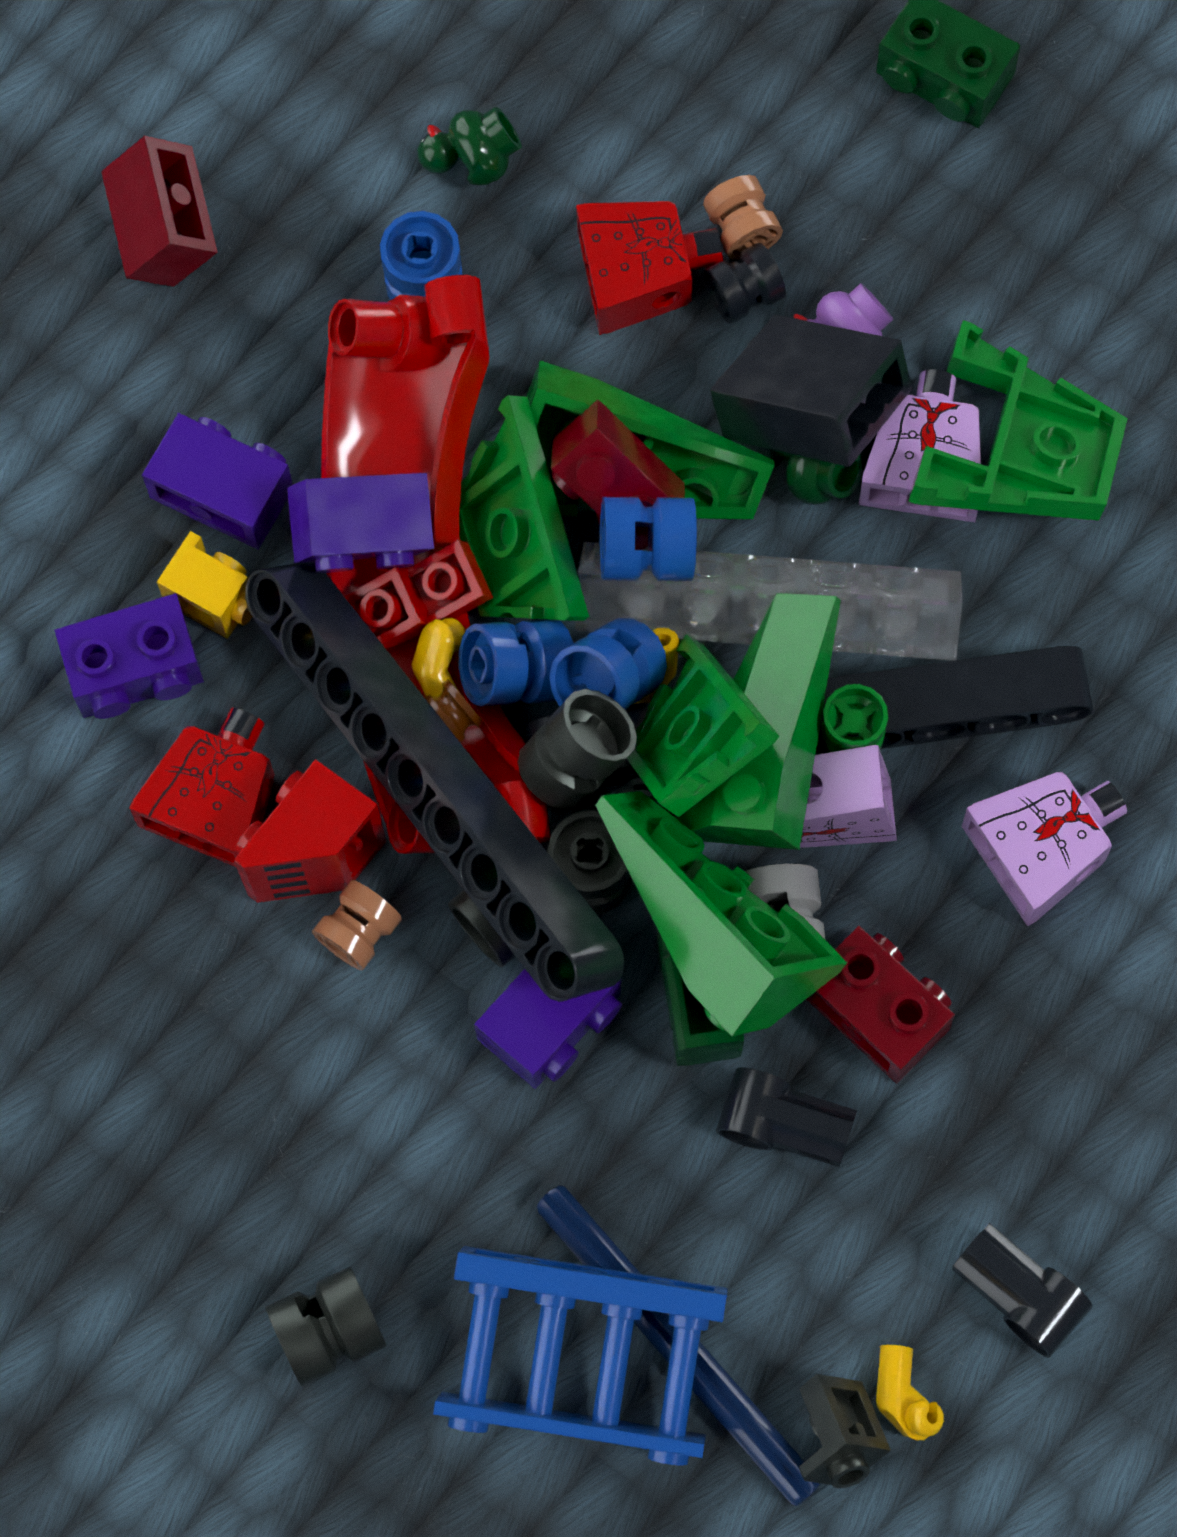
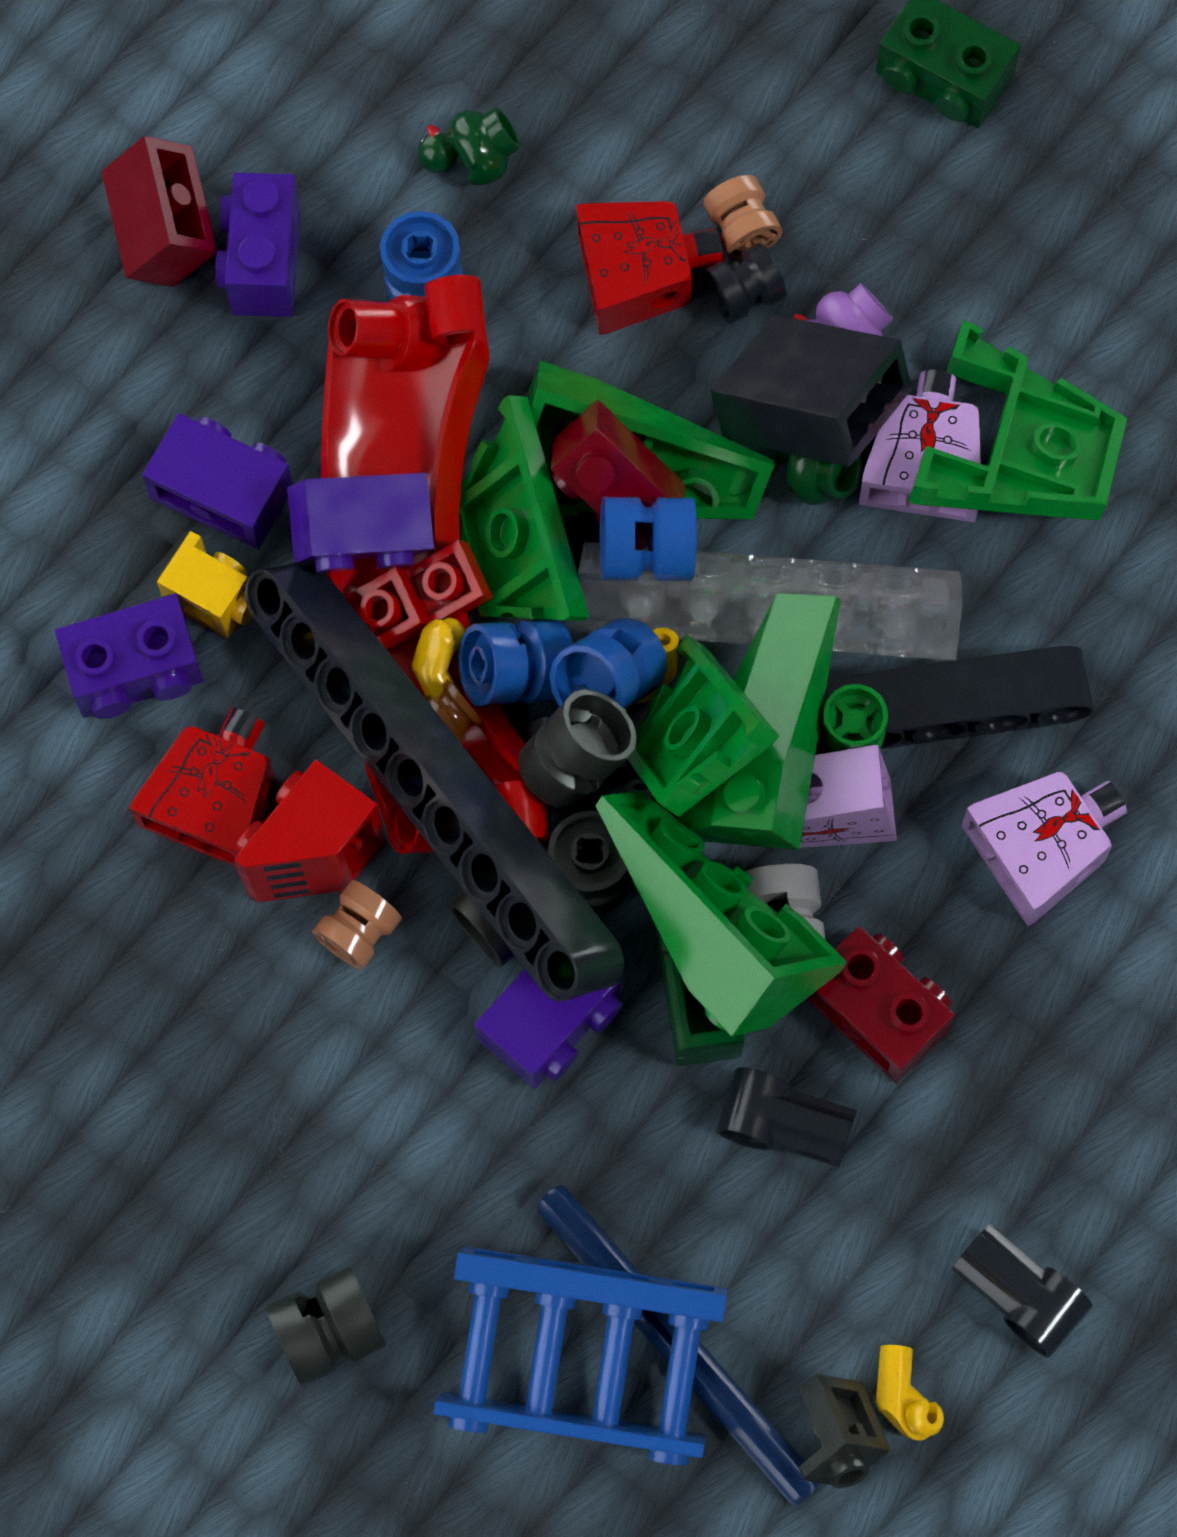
(261, 244): none -> dark purple brick

